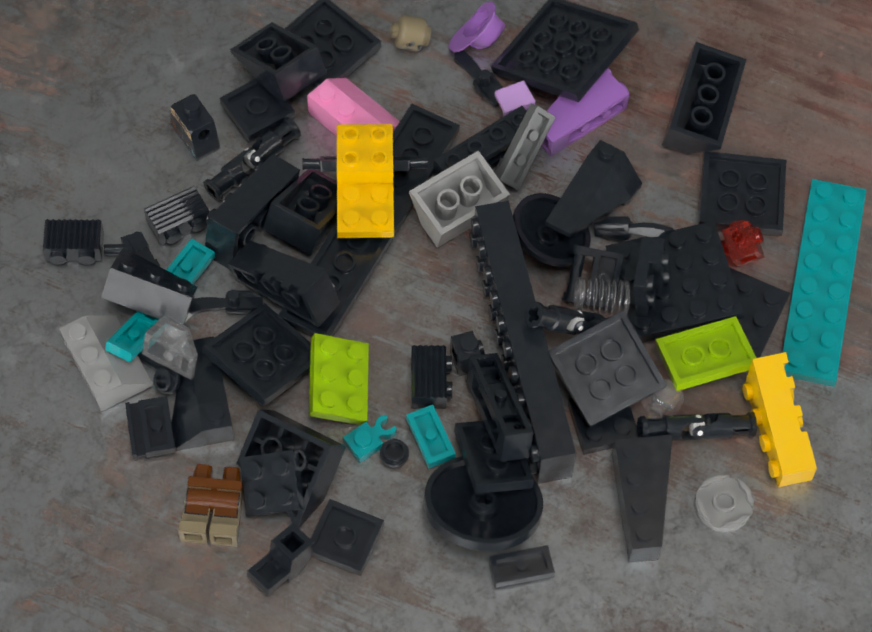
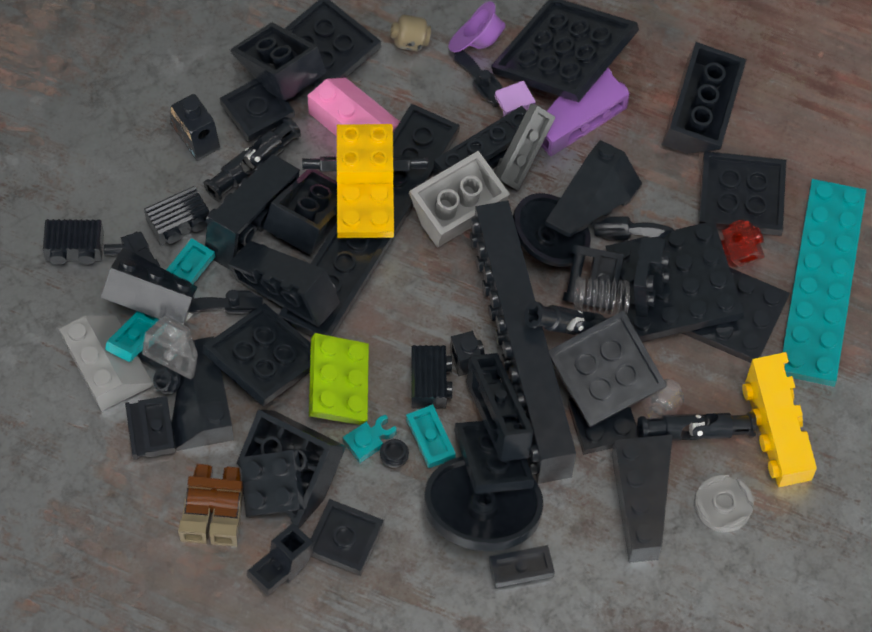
(705, 353): lime plate -> none

